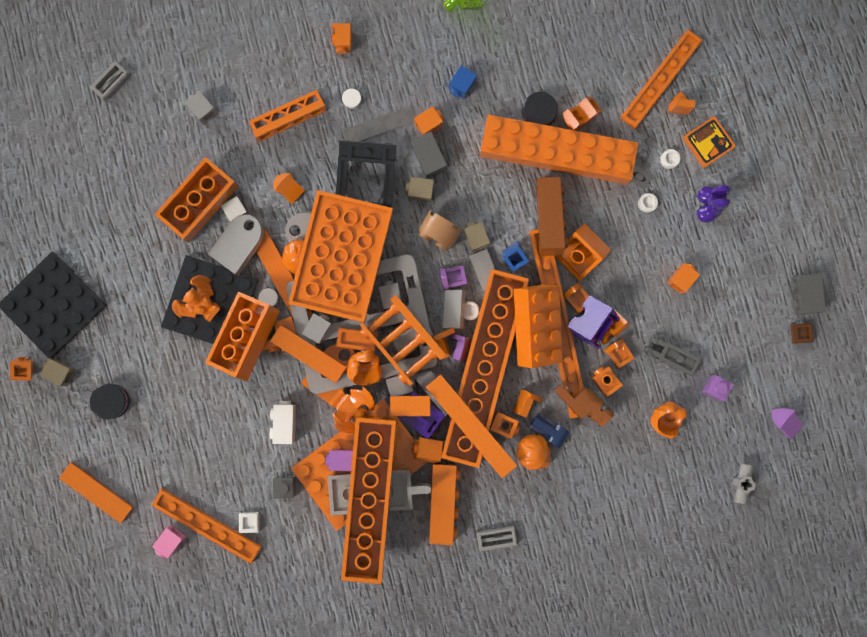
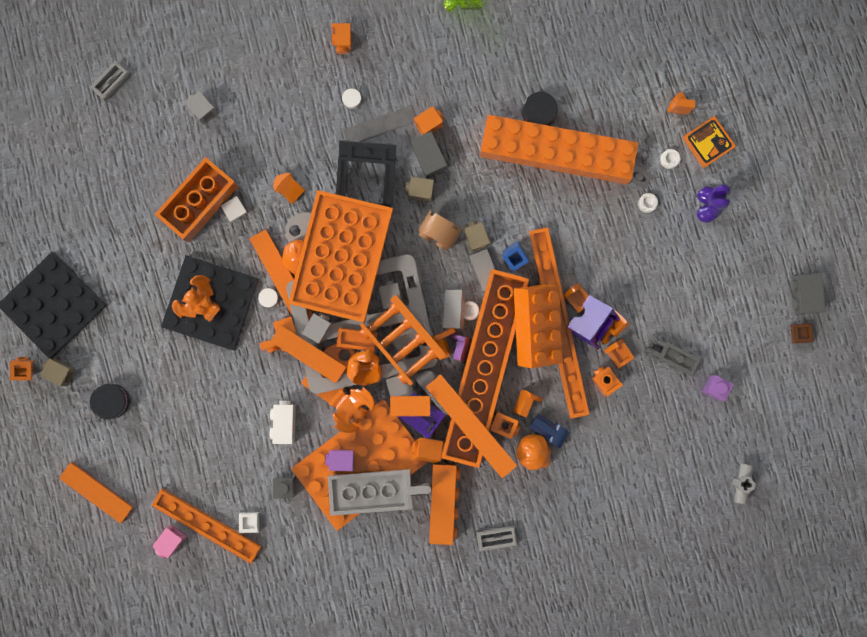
(237, 243): light grey tile -> none
(242, 336): orange brick -> none
(290, 119): orange fence -> none
(369, 500): orange brick -> none
(453, 277): medium lavender tile -> none
(462, 82): blue brick -> none
(550, 216): dark orange brick -> none
(582, 113): orange brick -> none
(583, 252): orange slope -> none
(586, 403): dark orange plate -> none
(661, 79): orange tile -> none
(668, 419): orange hair -> none
(683, 278): orange brick -> none
(787, 421): medium lavender tile -> none

